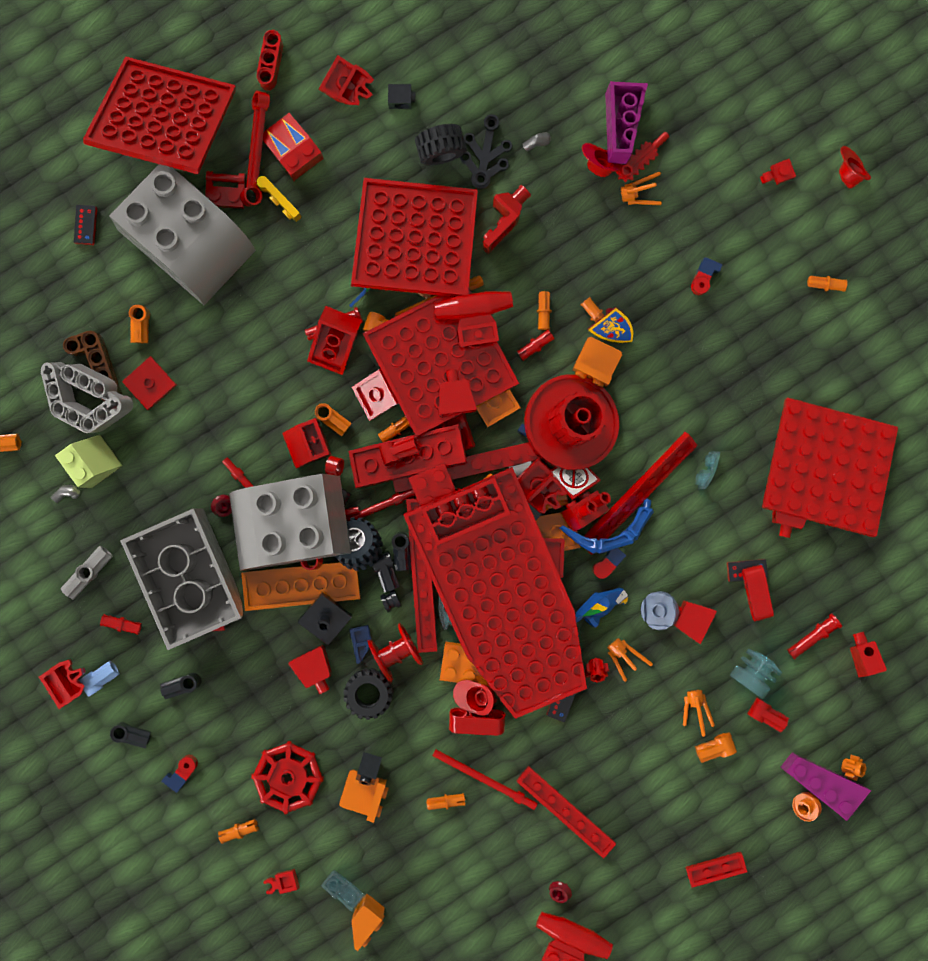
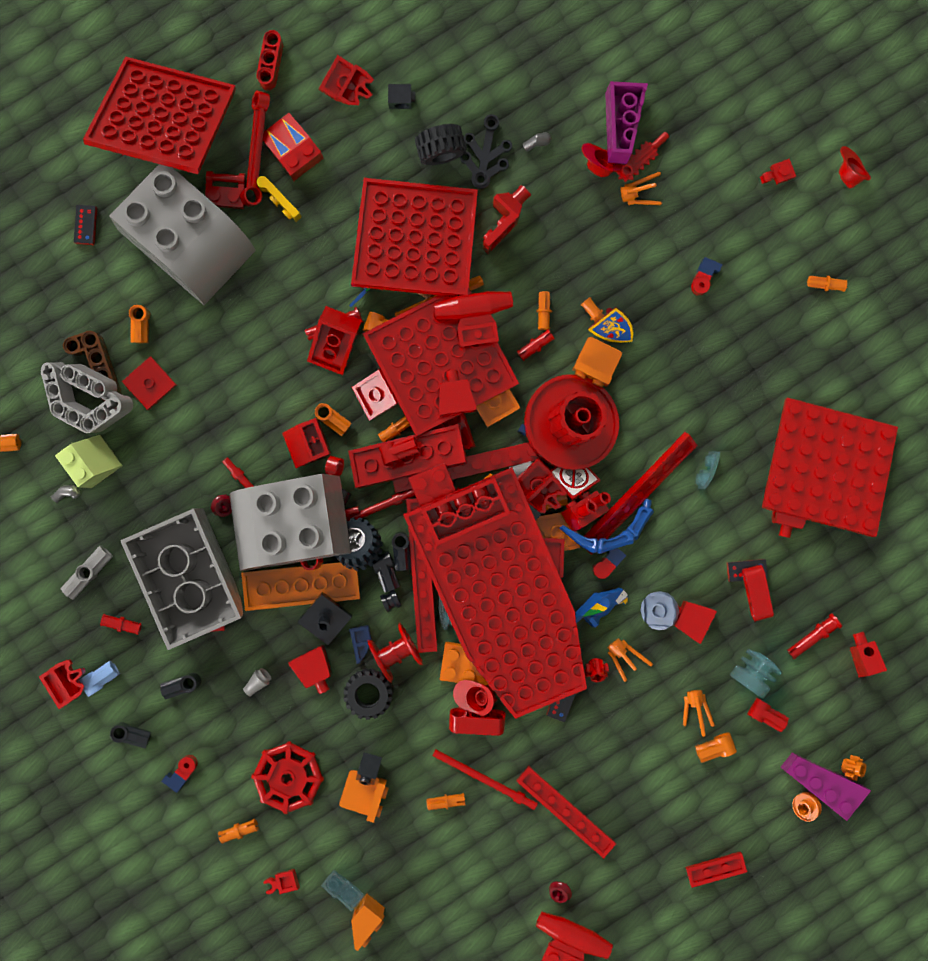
(257, 681): none -> light grey cone

